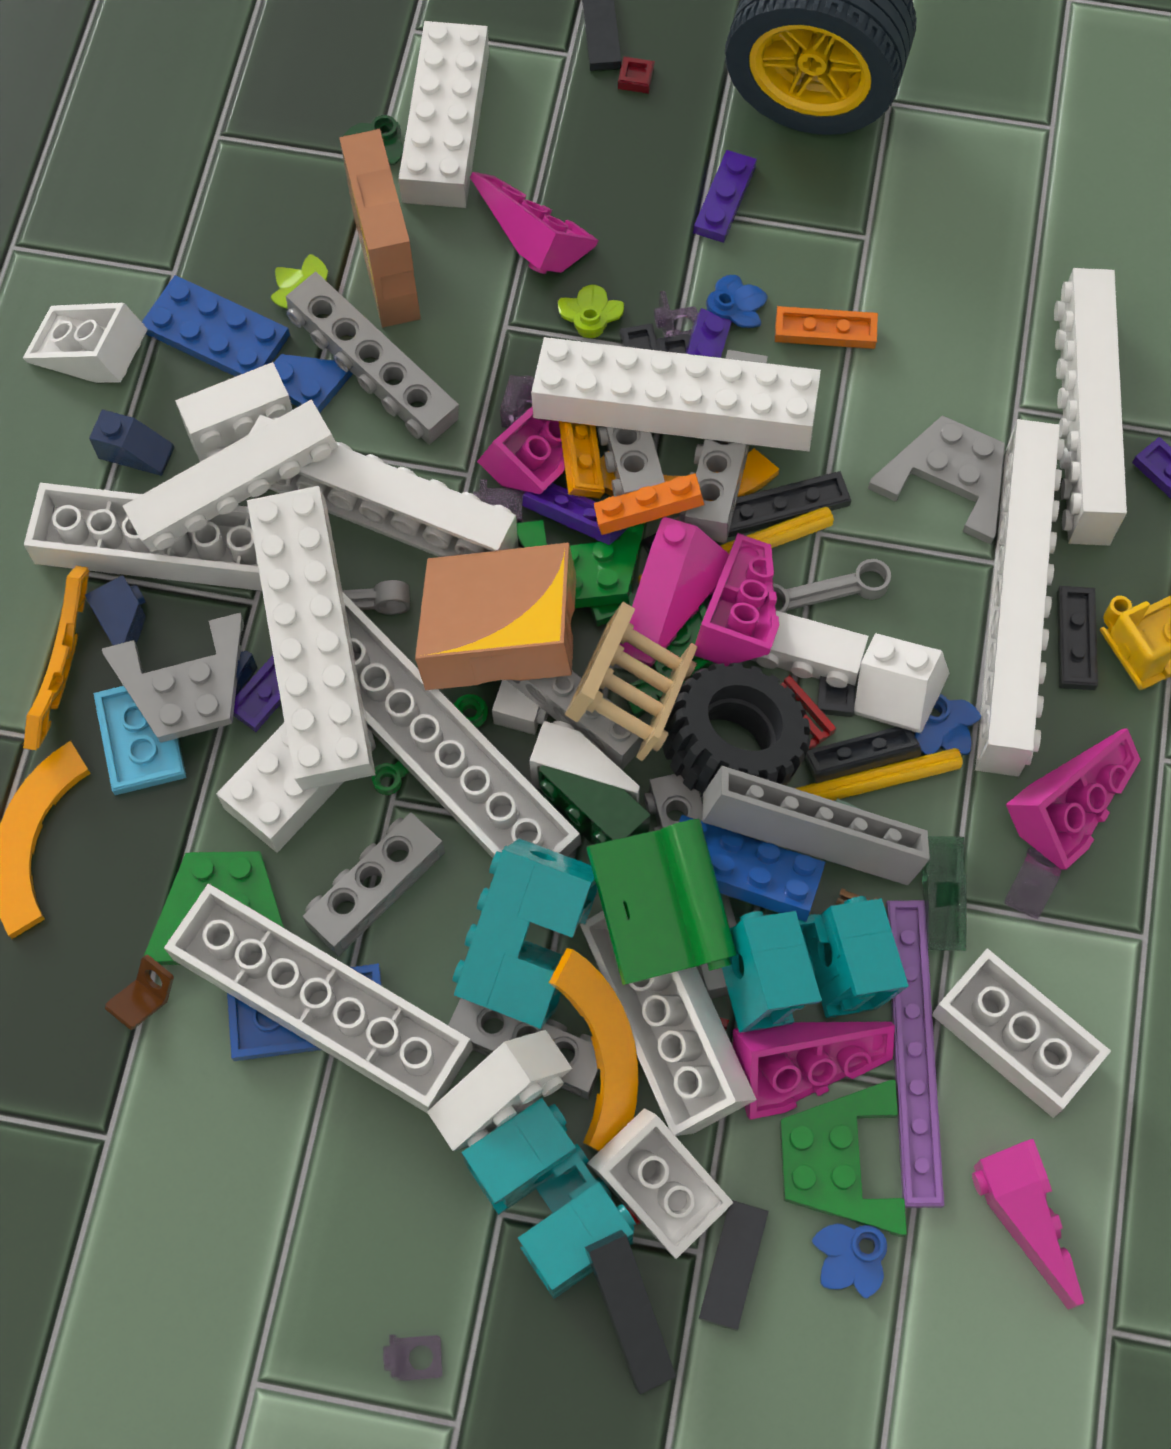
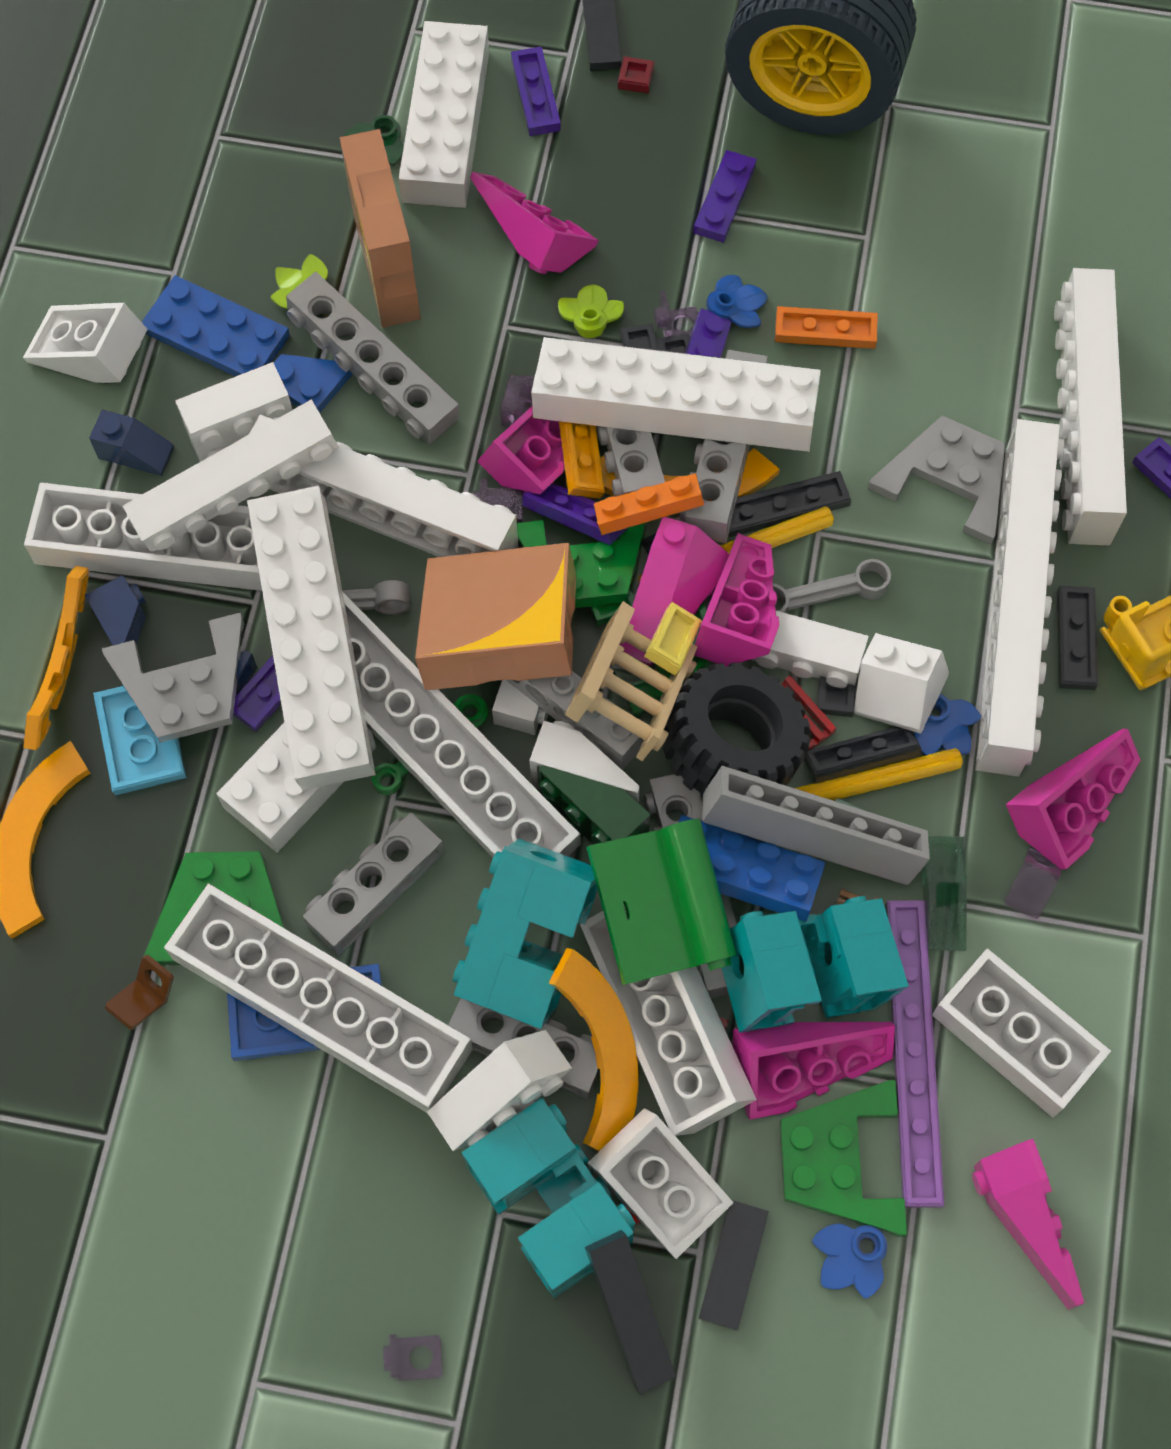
(535, 91): none -> dark purple plate
(673, 638): none -> light yellow tile

